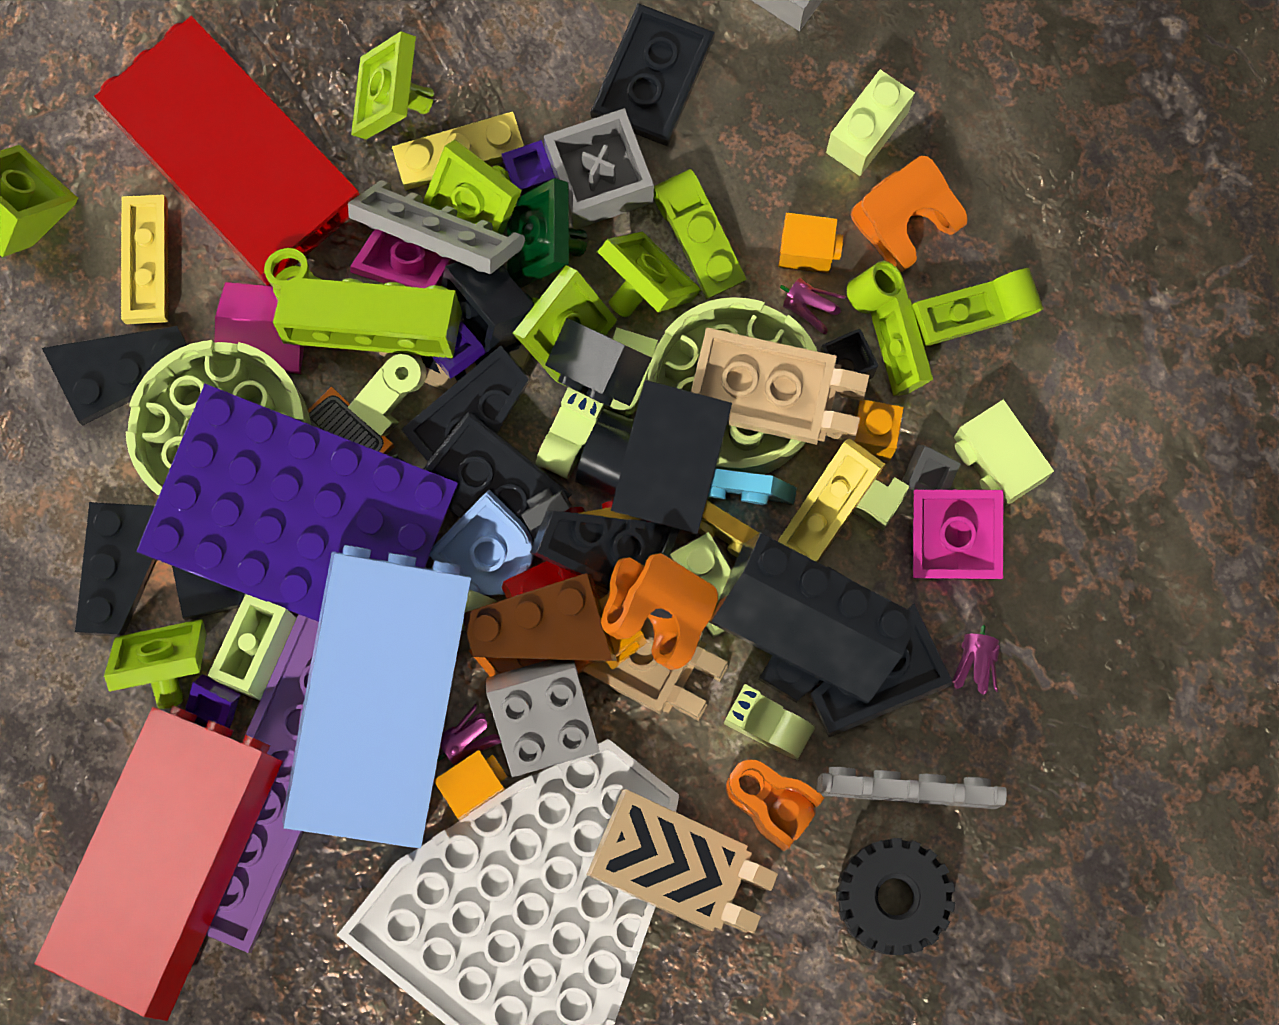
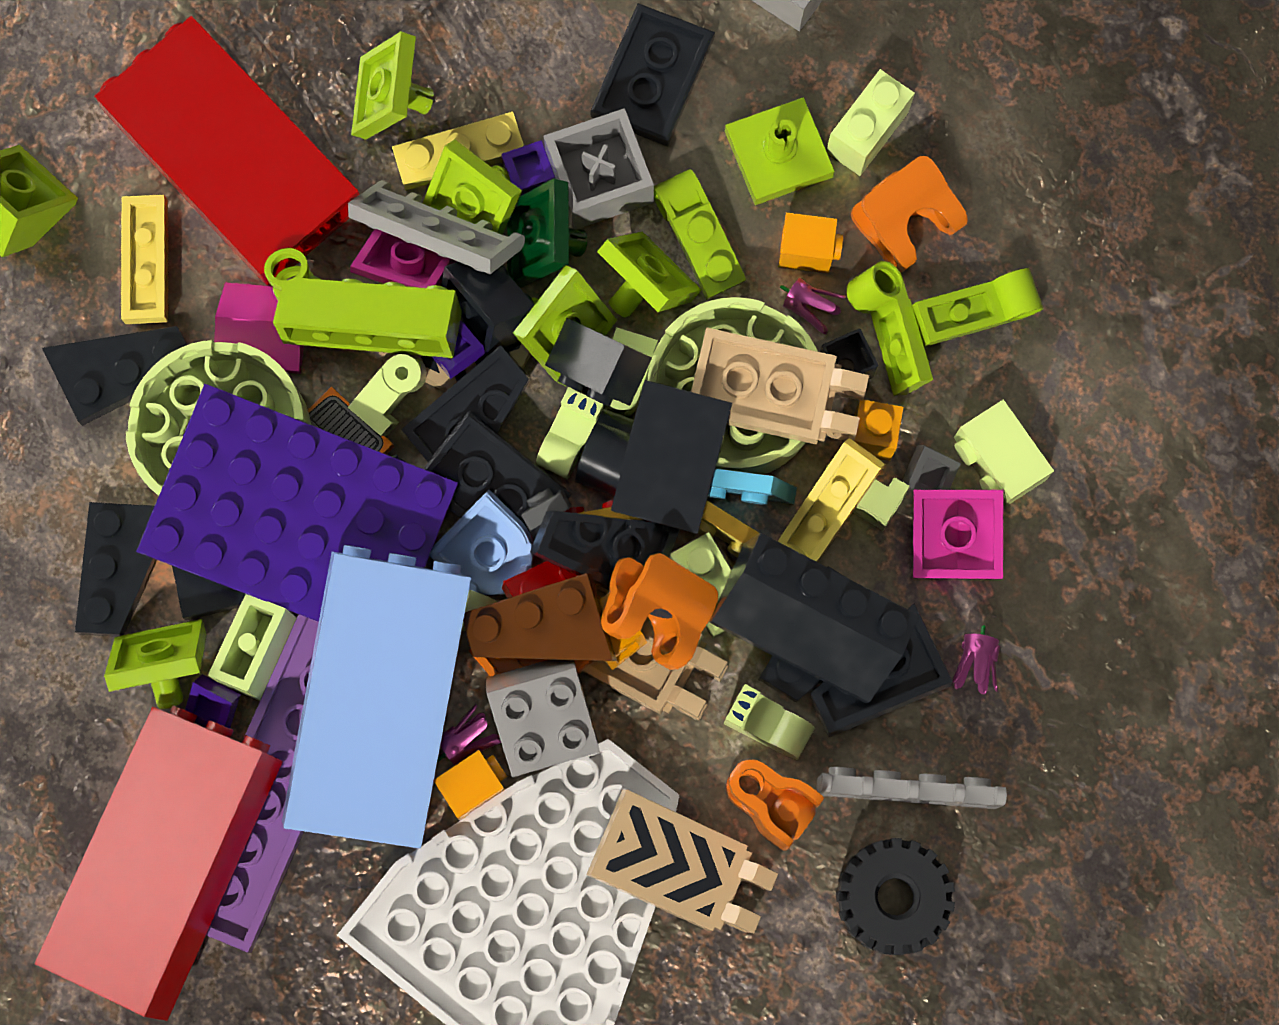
(779, 151): none -> lime tile

